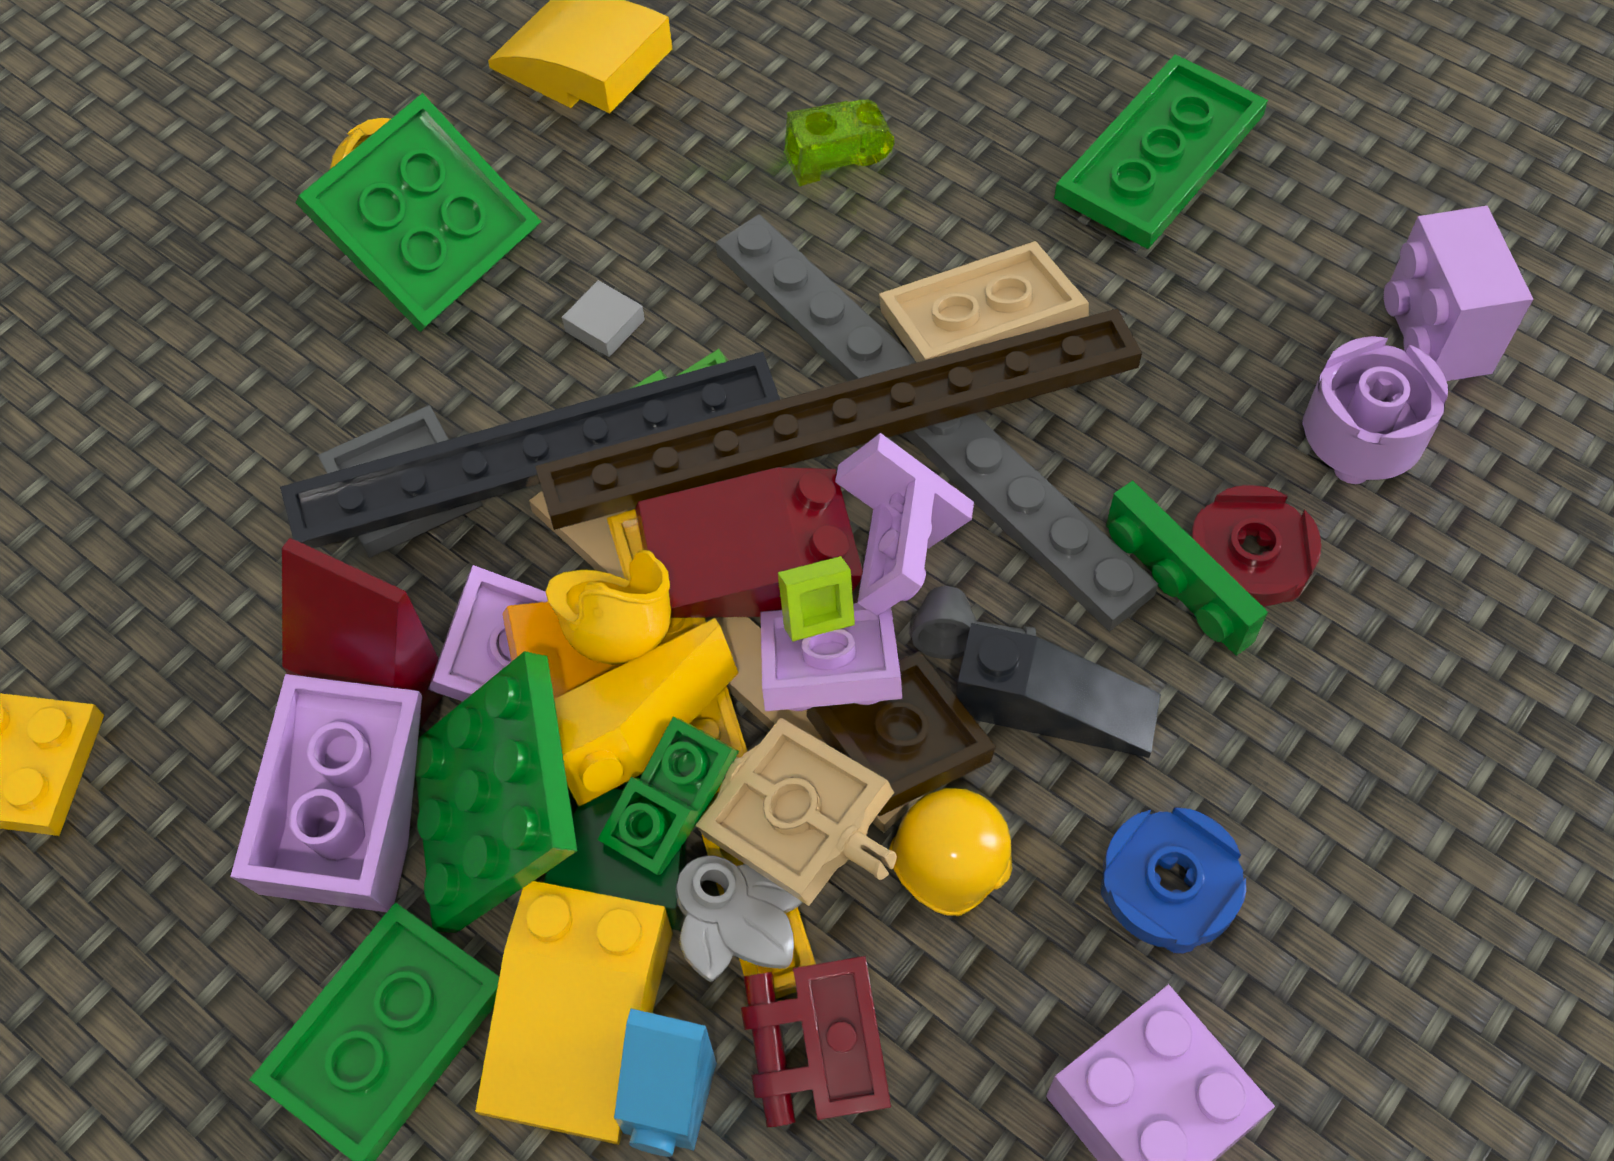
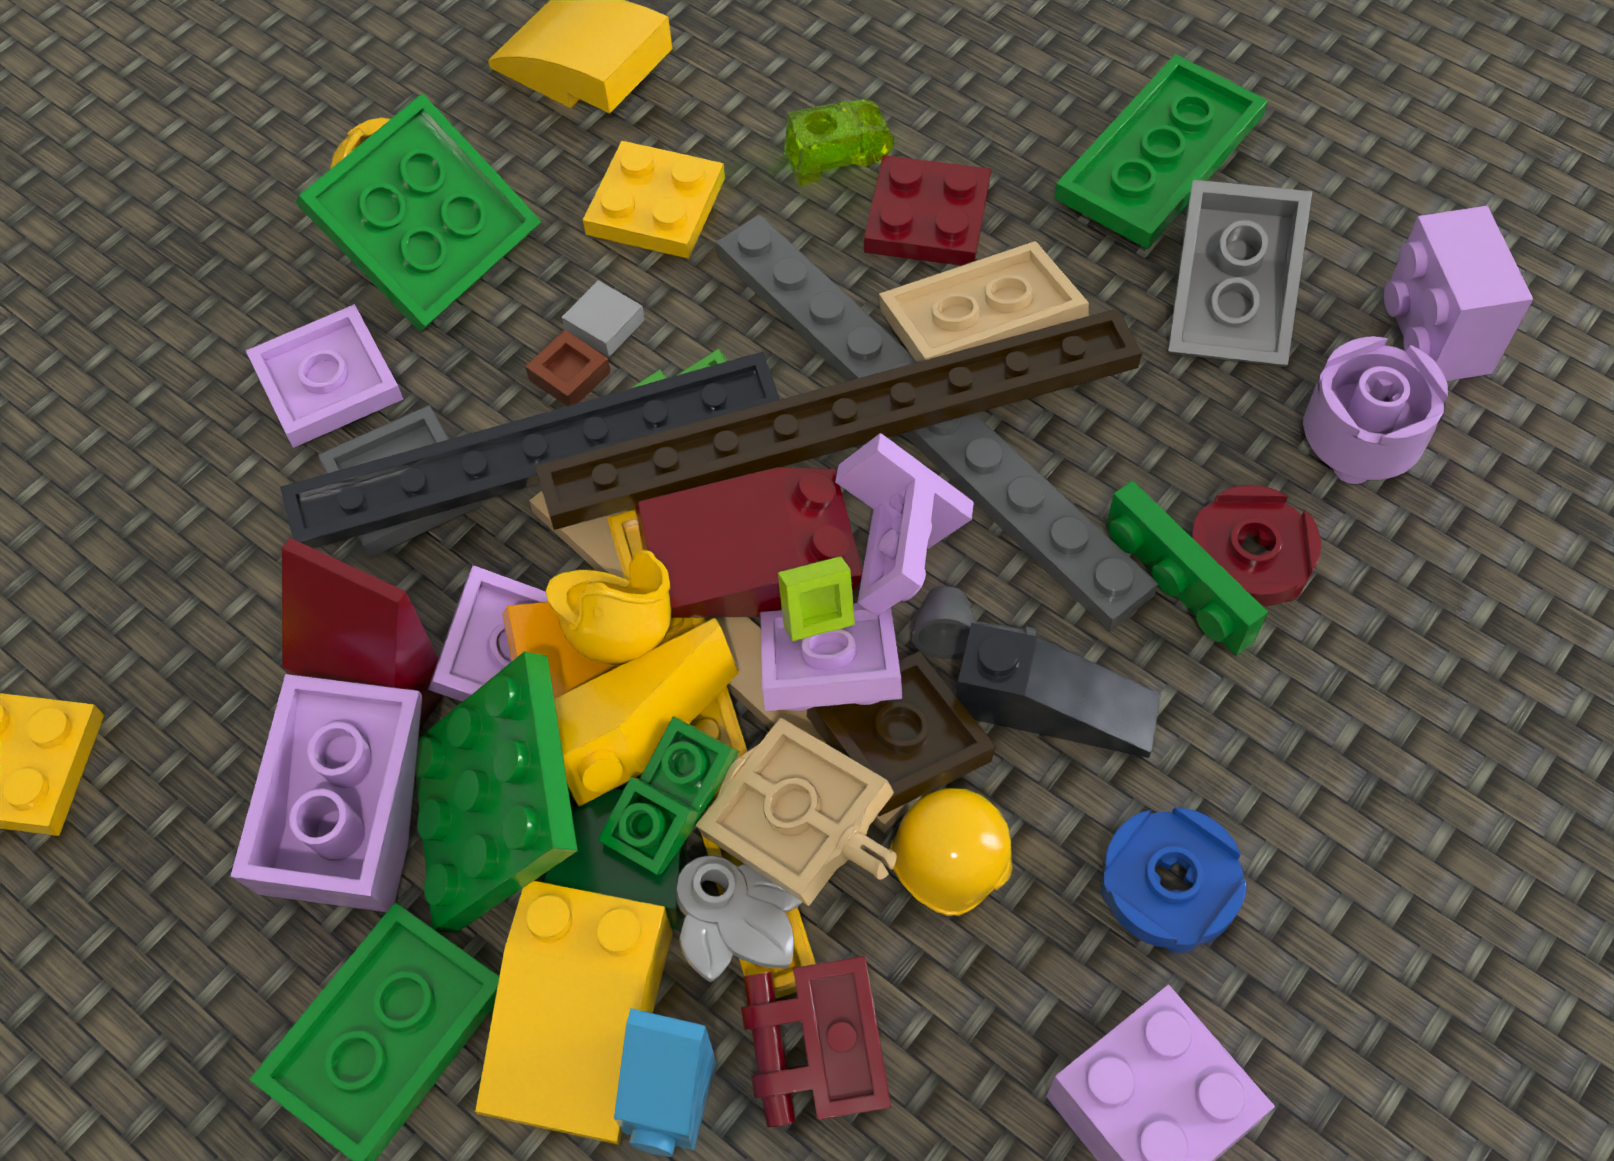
(324, 375): none -> lavender plate
(568, 369): none -> copper tile
(654, 199): none -> yellow plate
(927, 210): none -> dark red plate
(1239, 272): none -> light grey slope

